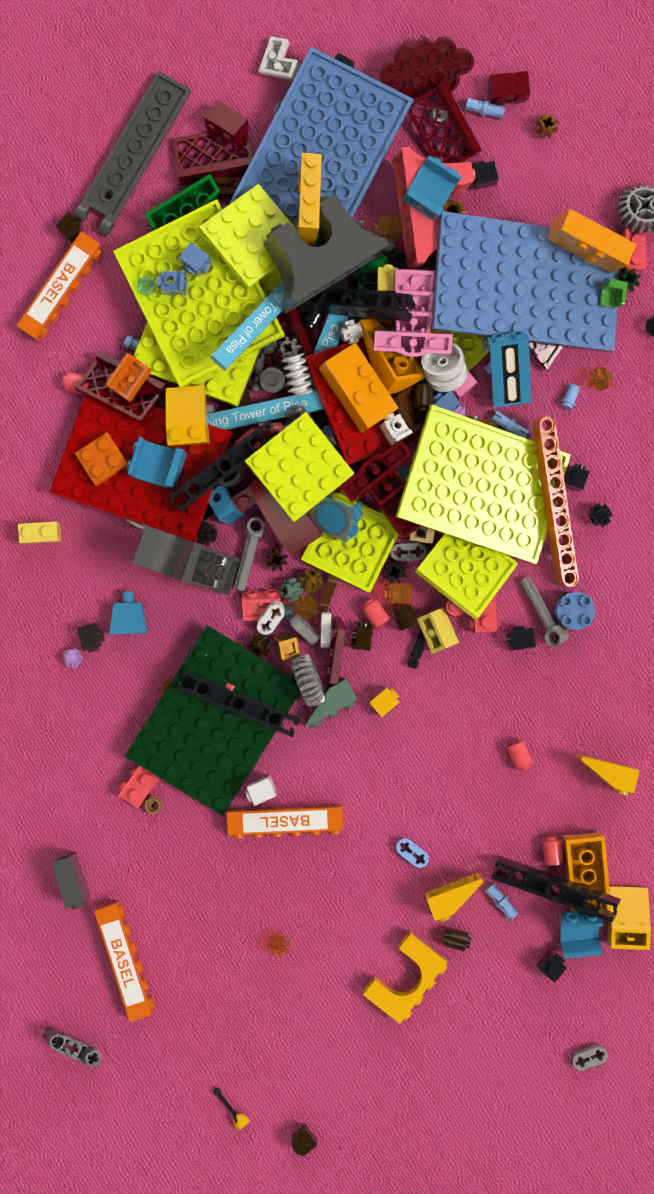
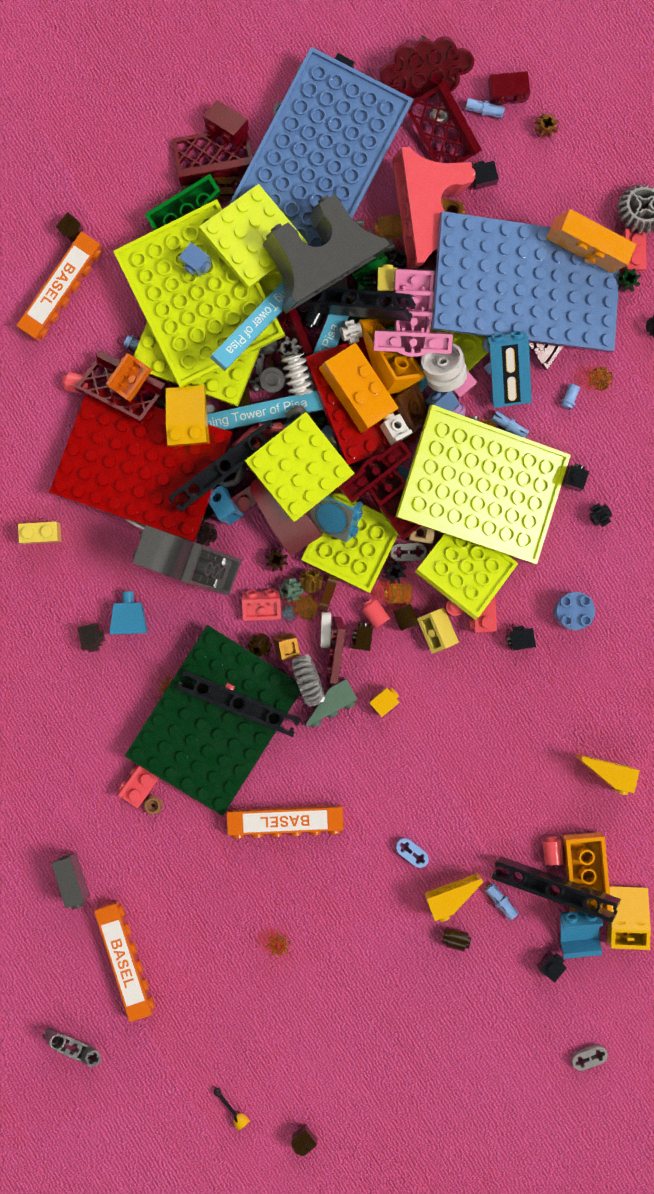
(72, 657): lavender plate -> none
(101, 459): orange plate -> none
(134, 150): dark grey hinge -> none
(146, 290): clear light blue plate -> none
(156, 464): dark azure panel -> none
(179, 285): medium blue brick -> none
(248, 554): light grey axle -> none
(261, 790): white brick -> none
(267, 615): white beam -> none
(275, 64): white brick -> none
(305, 629): light grey beam -> none
(309, 204): yellow arch -> none
(398, 1003): yellow arch -> none
(417, 651): black axle -> none
(423, 398): dark brown brick -> none
(431, 187): dark azure panel -> none
(520, 755): coral brick -> none
(544, 615): light grey axle -> none
(549, 494): orange beam -> none
(613, 293): bright green panel -> none

